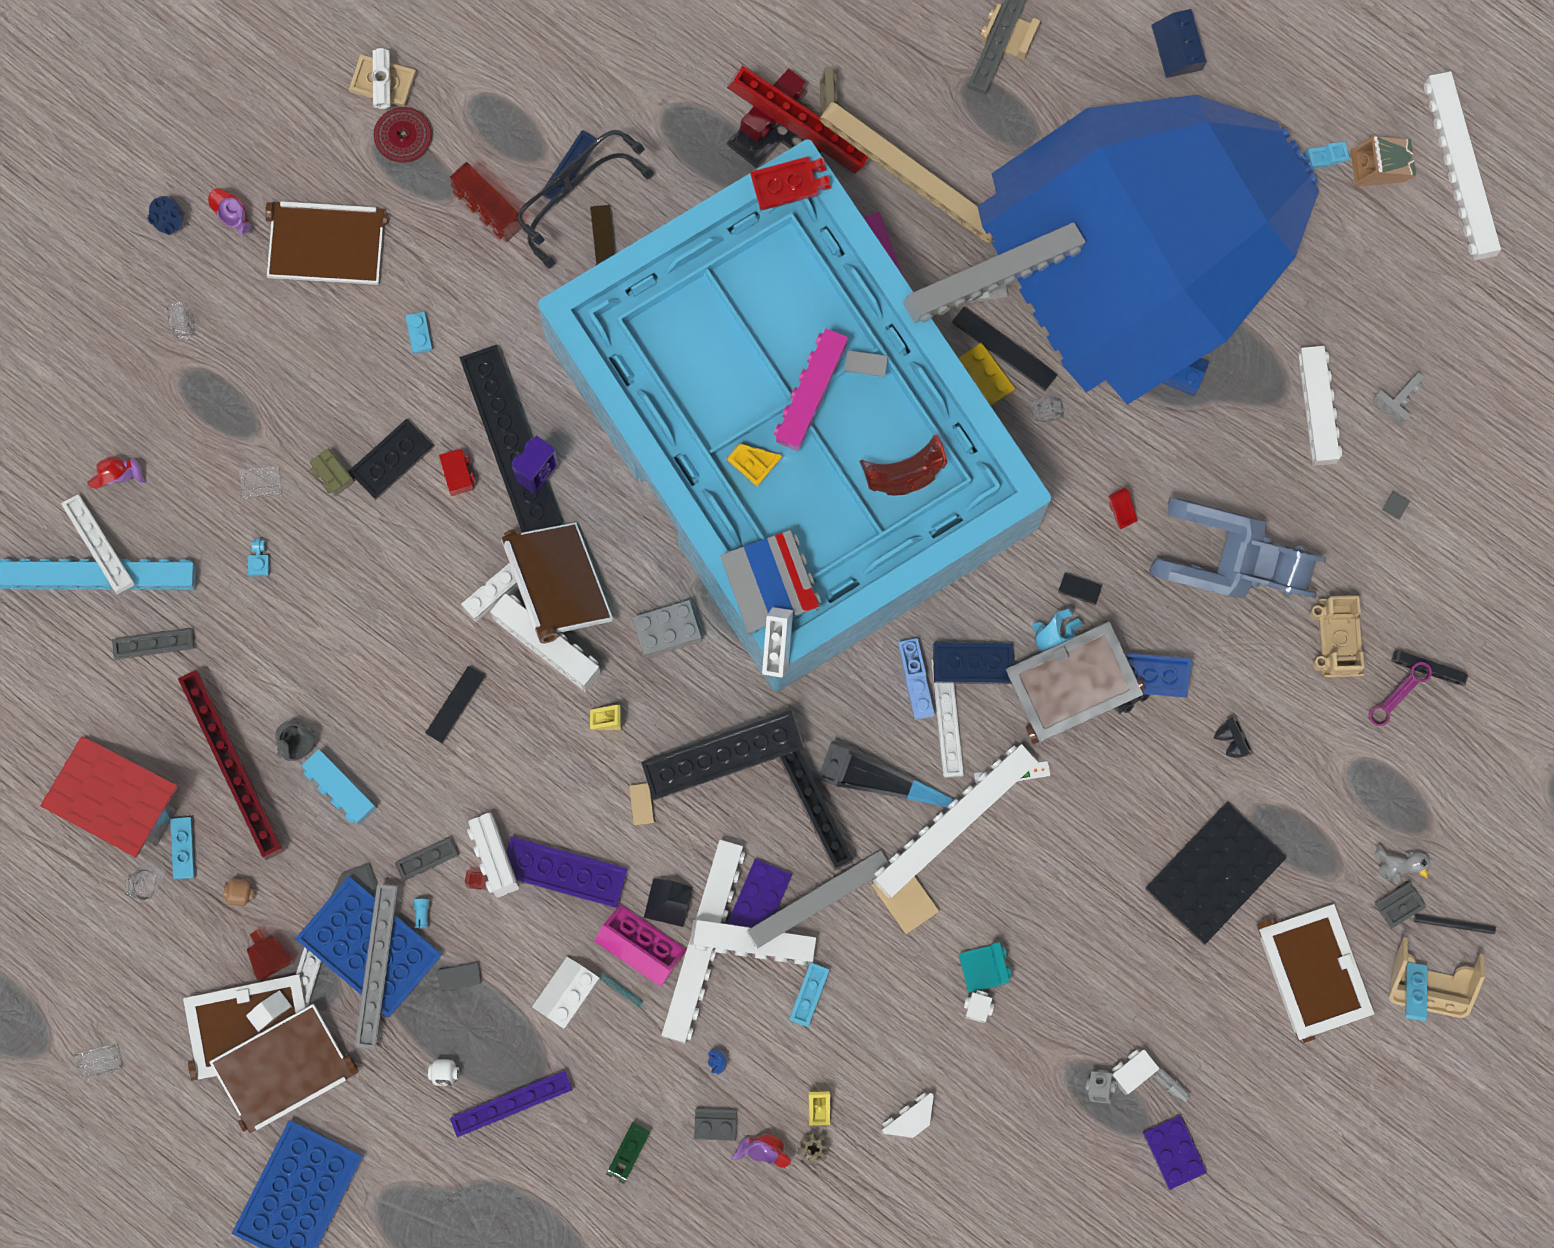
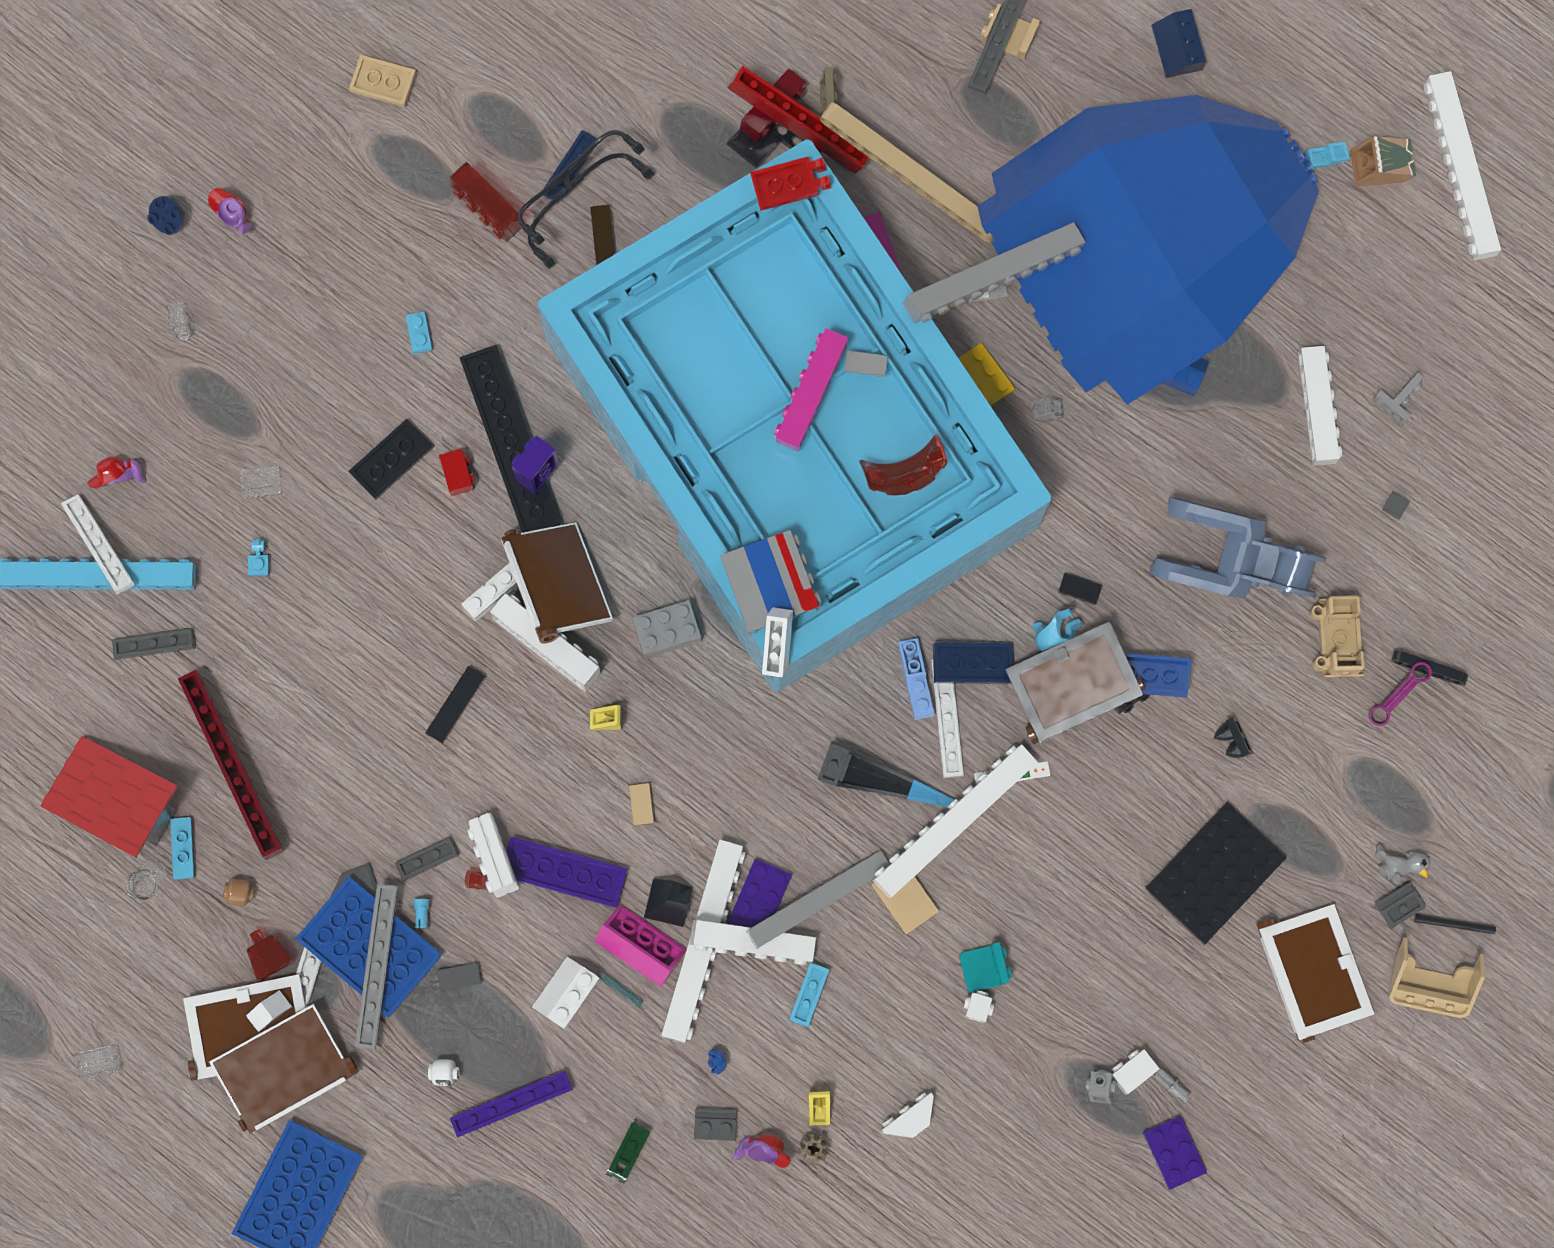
(294, 740): dark grey helmet -> none
(325, 242): reddish brown door -> none
(331, 472): olive brick -> none
(339, 787): medium azure brick -> none
(381, 89): white piece -> none
(388, 132): dark red piece -> none
(723, 755): black plate -> none
(752, 462): yellow wing -> none
(816, 810): black brick -> none
(1004, 349): black tile -> none
(1122, 508): red tile -> none
(1416, 991): medium azure plate -> none

